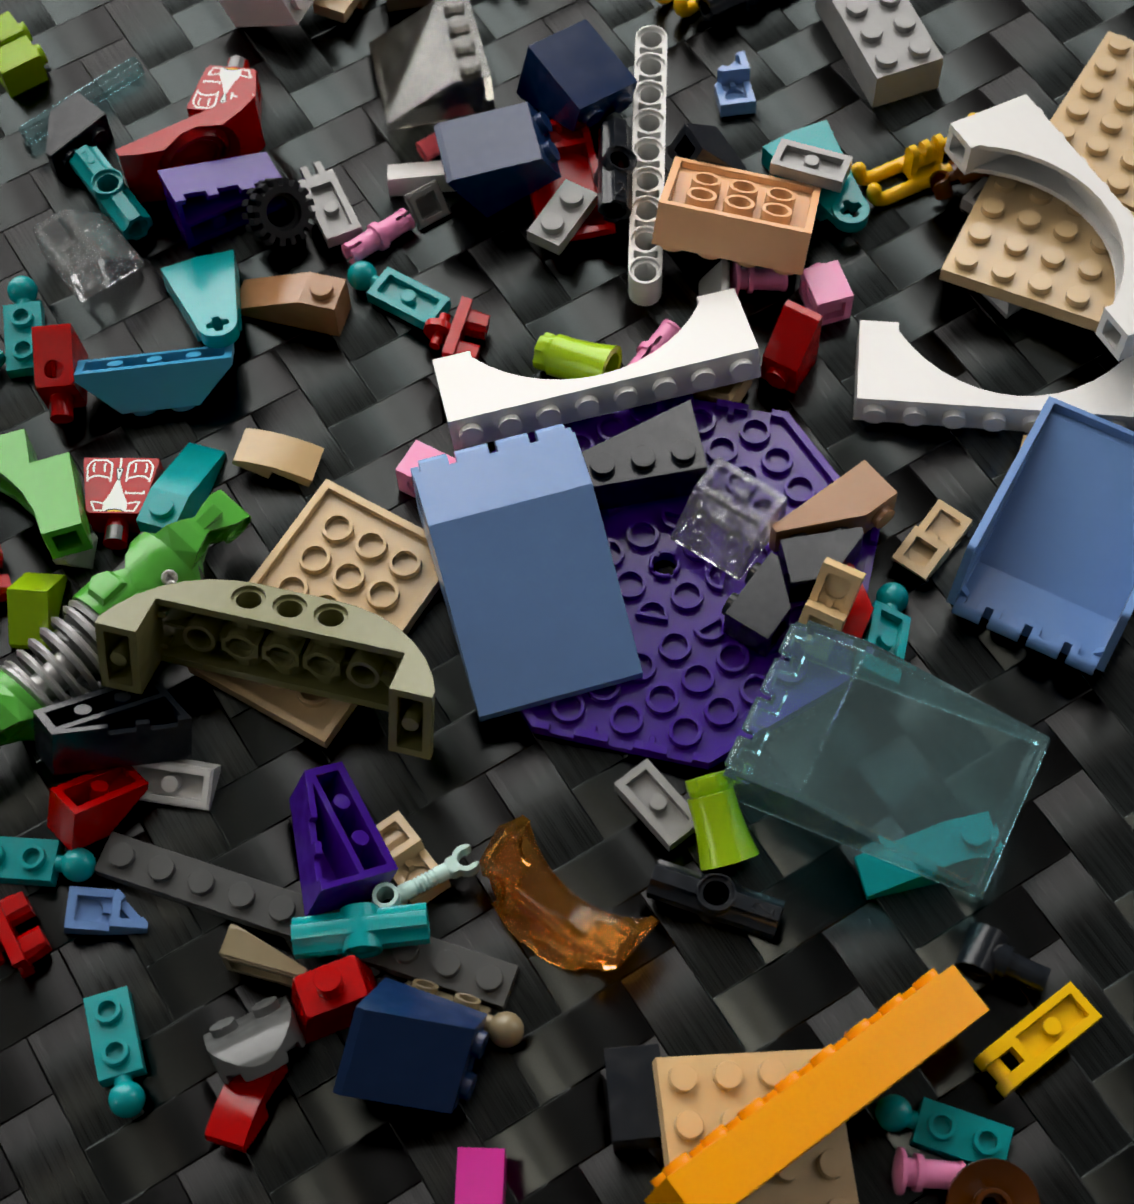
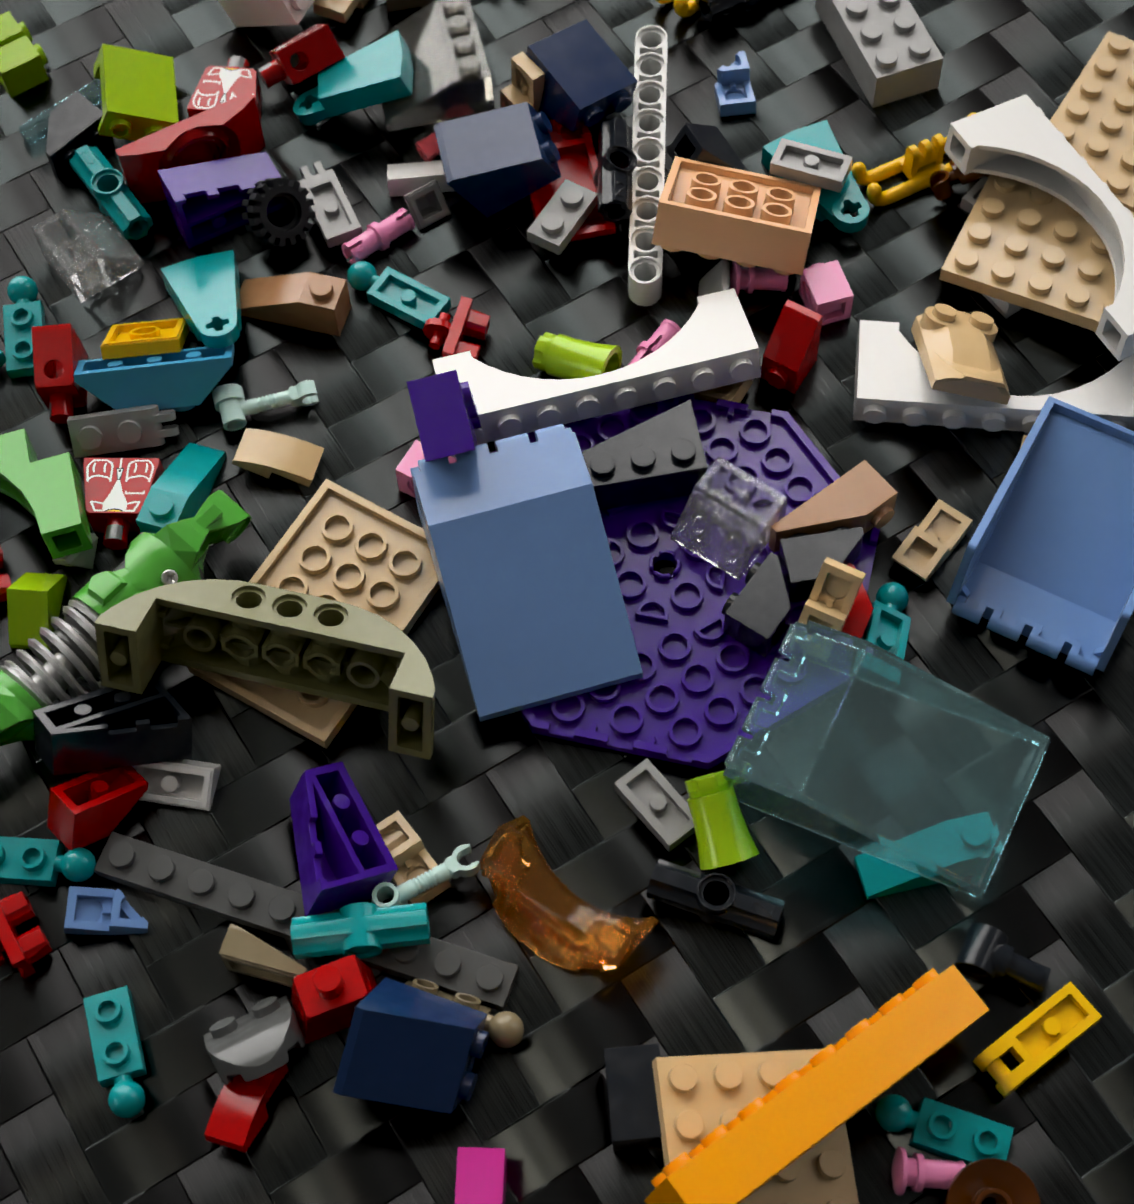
(120, 430): none -> light grey hinge
(135, 92): none -> lime panel
(145, 338): none -> yellow tile
(233, 407): none -> light aqua brick
(315, 50): none -> red torso
(360, 80): none -> teal piece
(444, 415): none -> dark purple wedge
(526, 83): none -> tan slope
(960, 353): none -> tan slope

